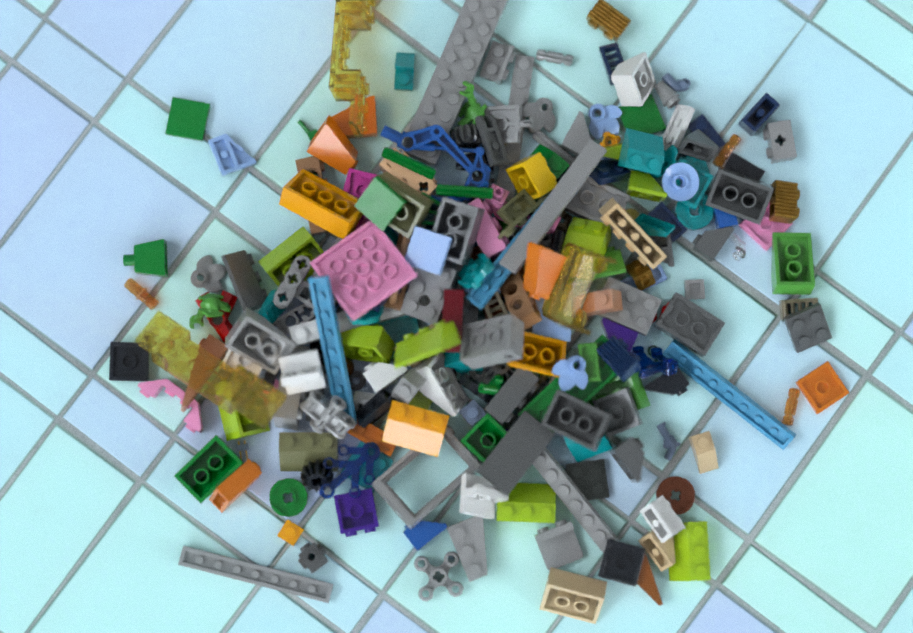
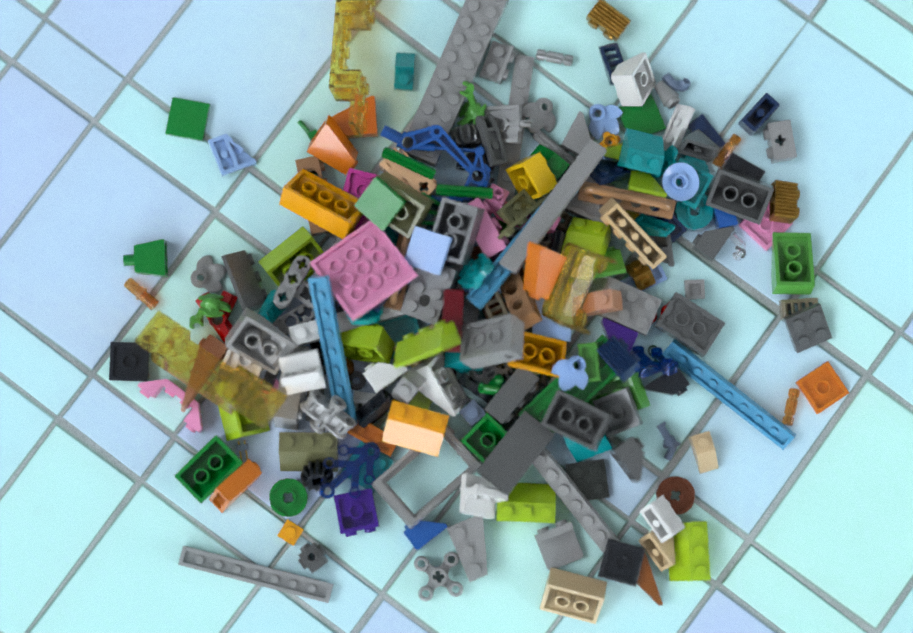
(666, 205): none -> medium nougat piece

